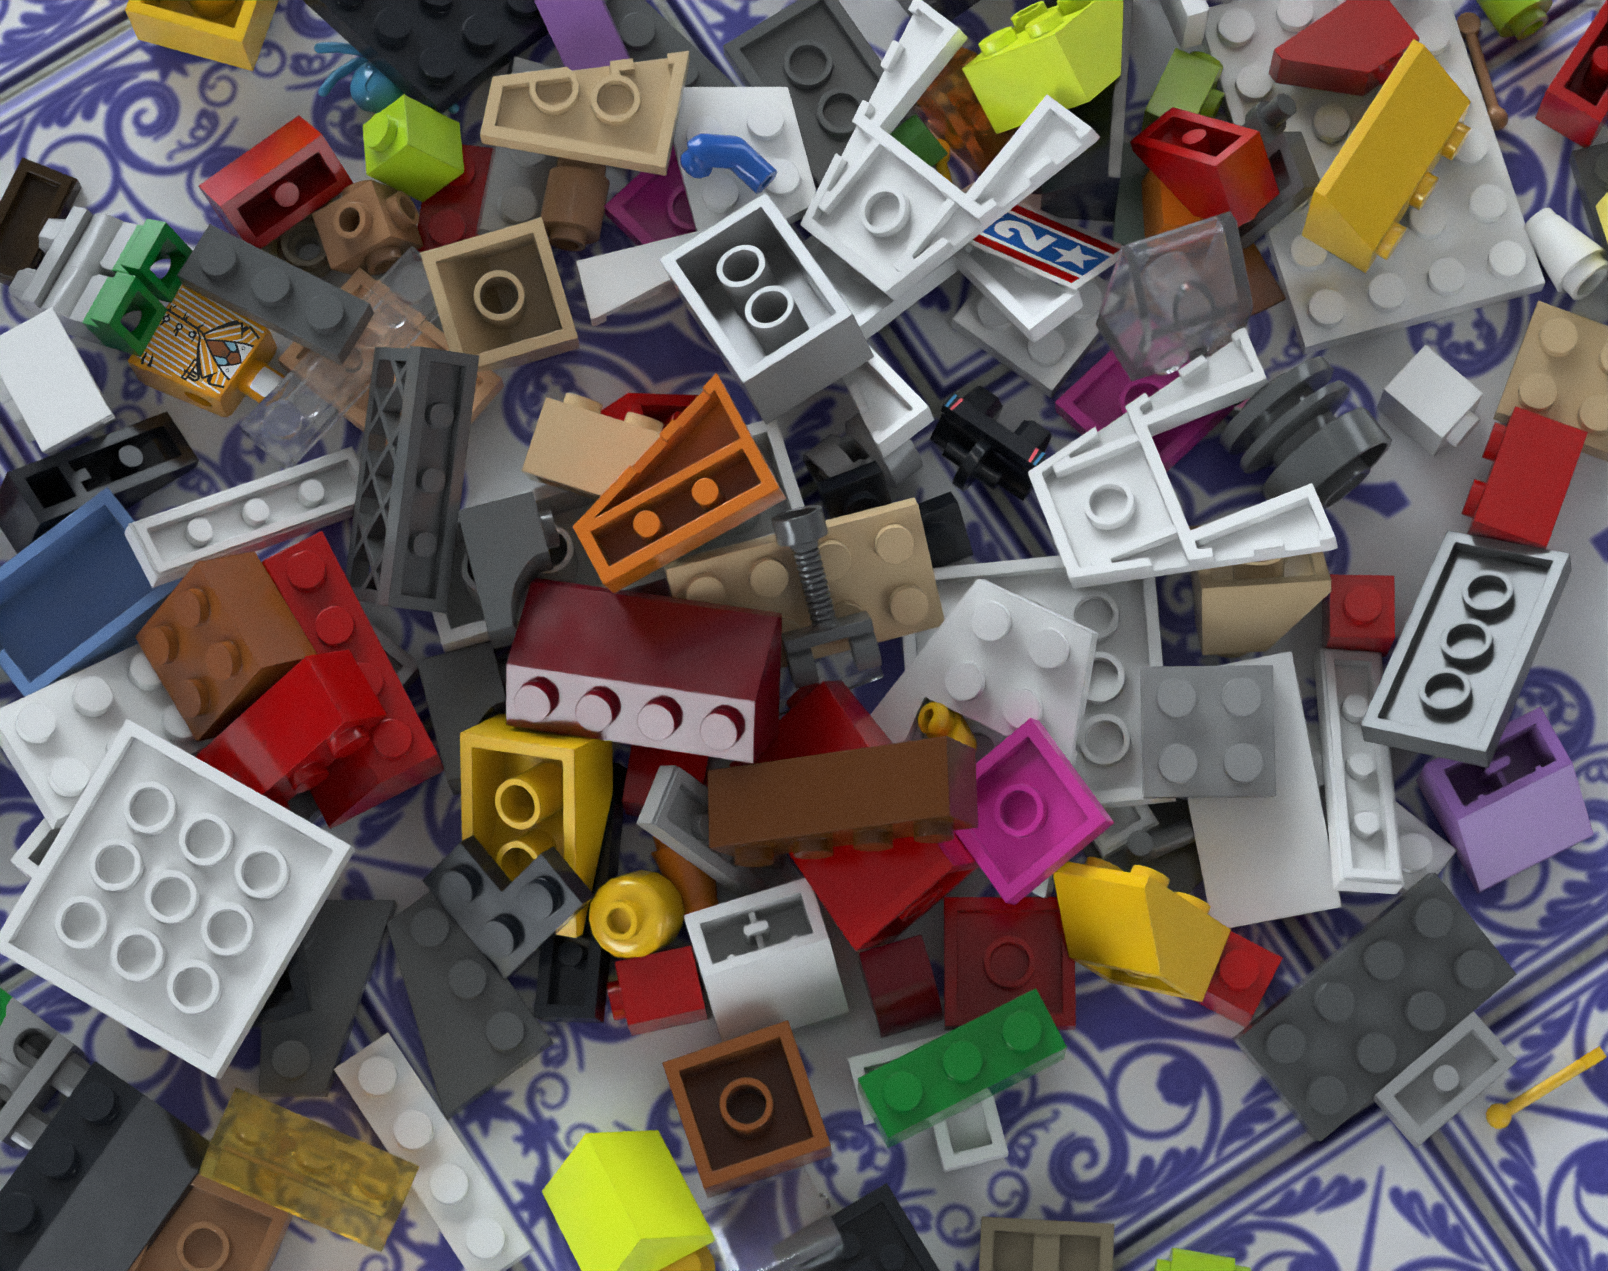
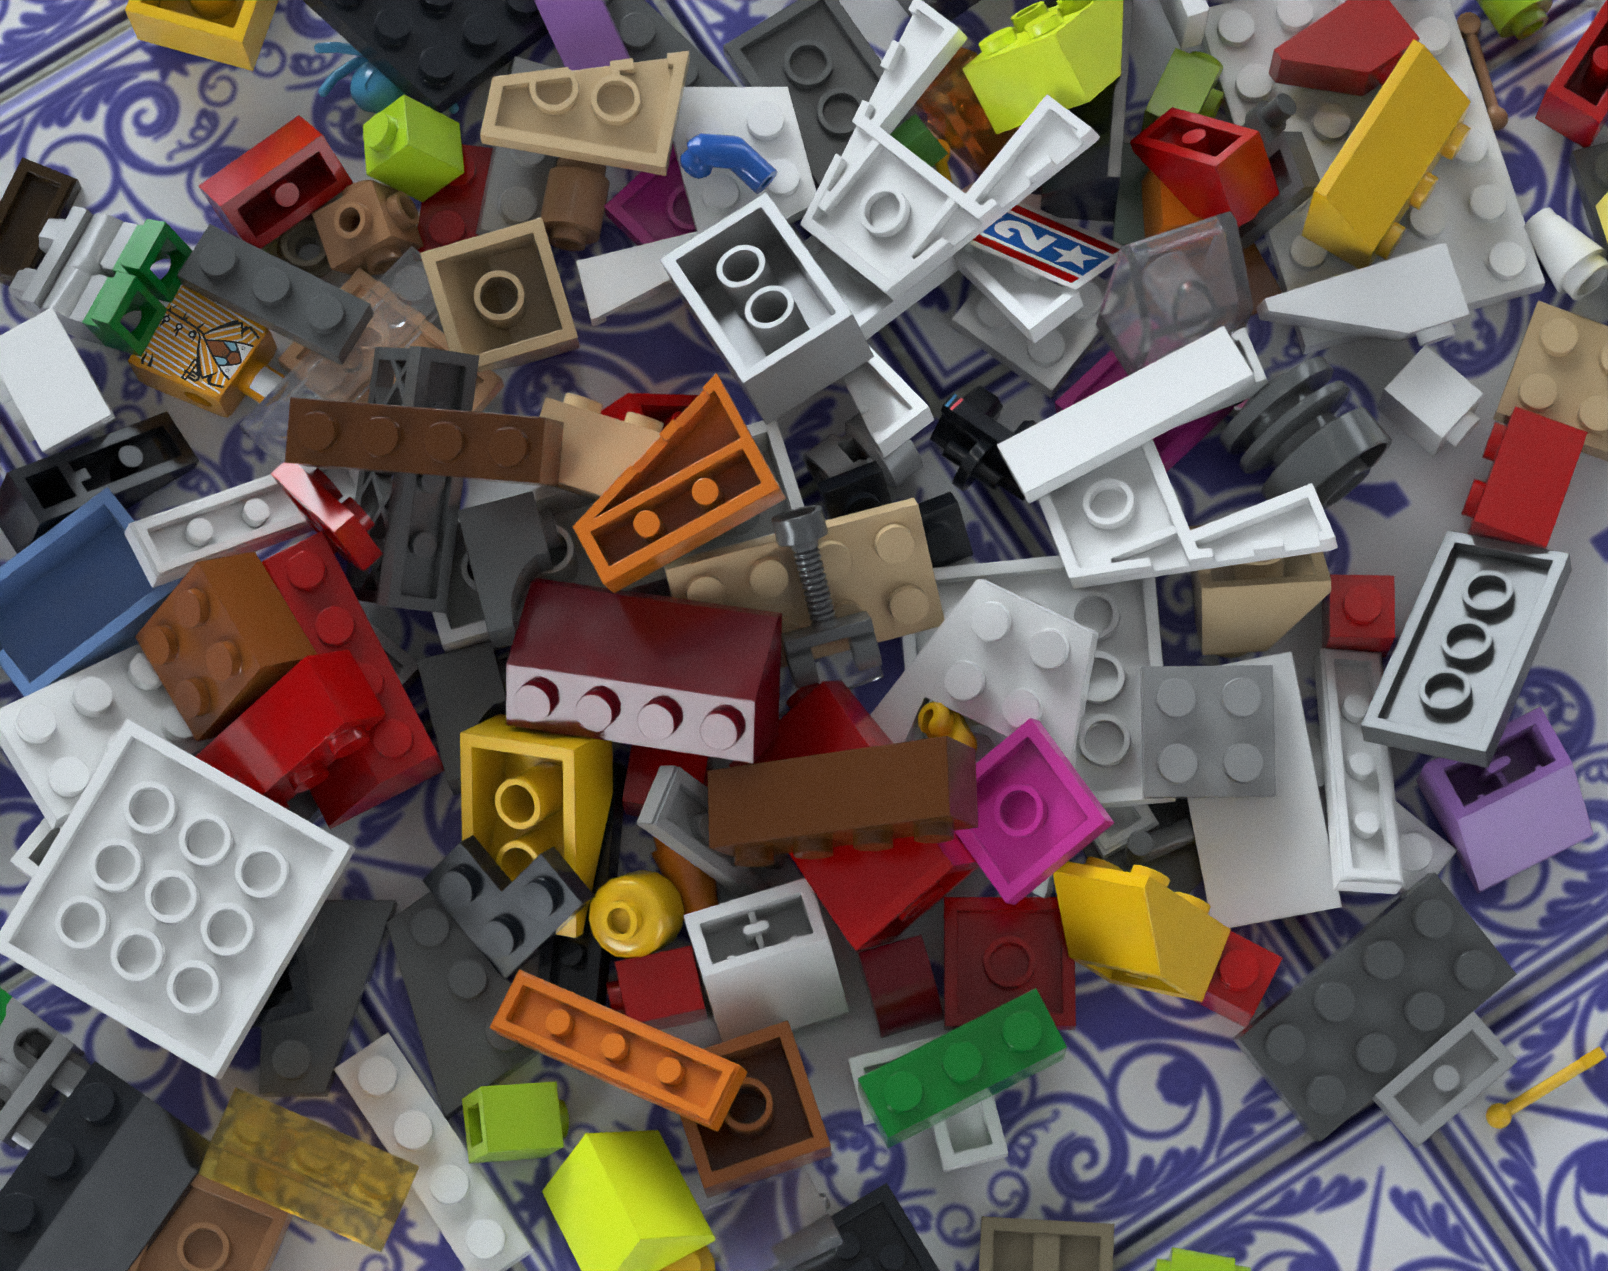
(342, 523): none -> red wing
(424, 441): none -> reddish brown arch
(514, 1122): none -> lime brick
(619, 1050): none -> orange tile
(1126, 414): none -> white tile
(1383, 301): none -> white slope

